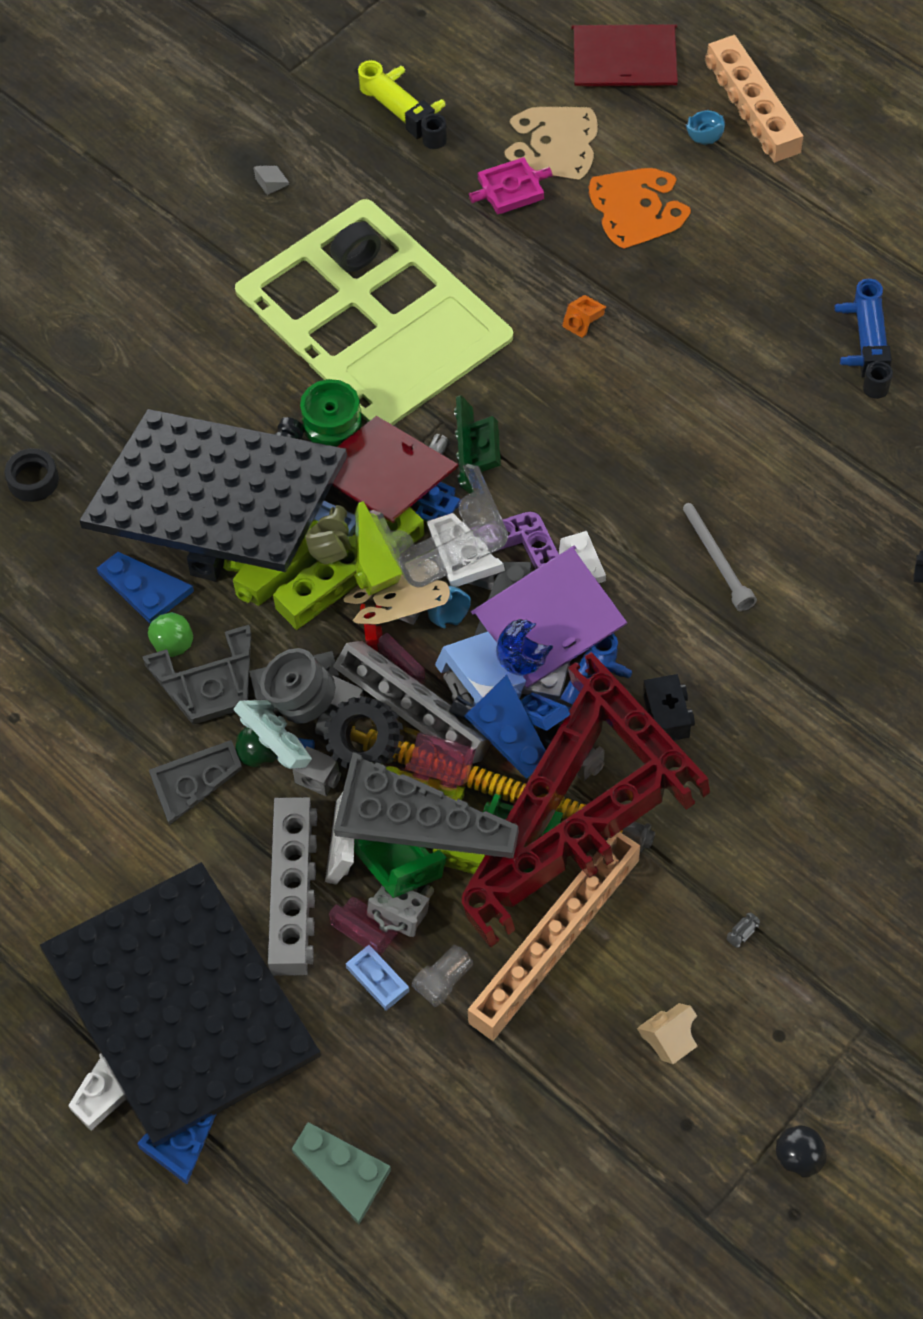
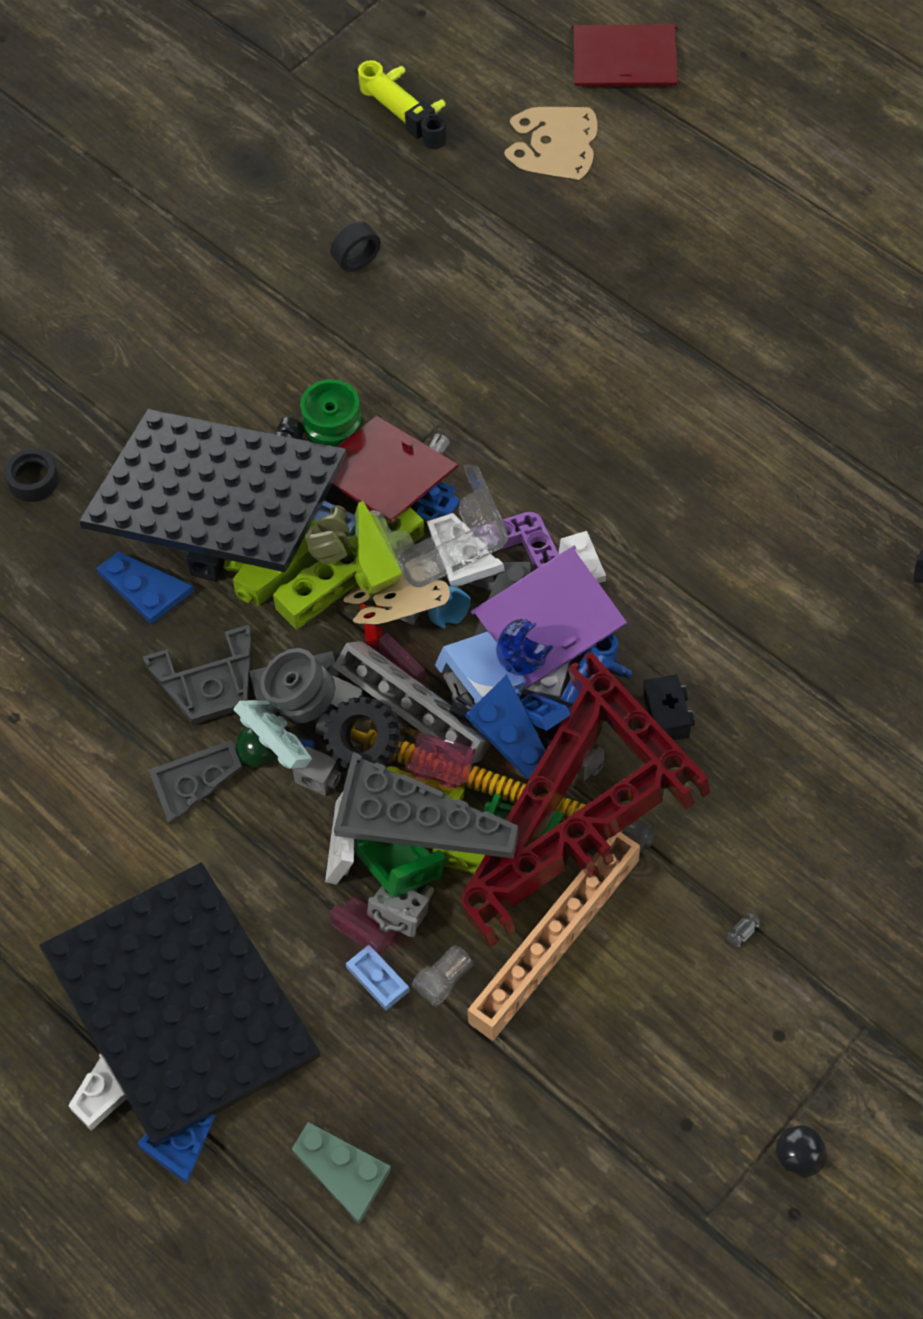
(171, 633): bright green hair -> none
(270, 178): light grey slope -> none
(293, 958): light grey brick -> none
(408, 352): yellowish green door -> none
(476, 442): dark green bracket -> none
(510, 185): dark pink plate -> none
(581, 314): orange bracket -> none
(623, 205): orange piece -> none
(670, 1033): tan brick -> none
(705, 127): dark azure hair -> none
(742, 597): light grey piece -> none
(754, 98): light nougat brick -> none
(875, 354): blue piece -> none

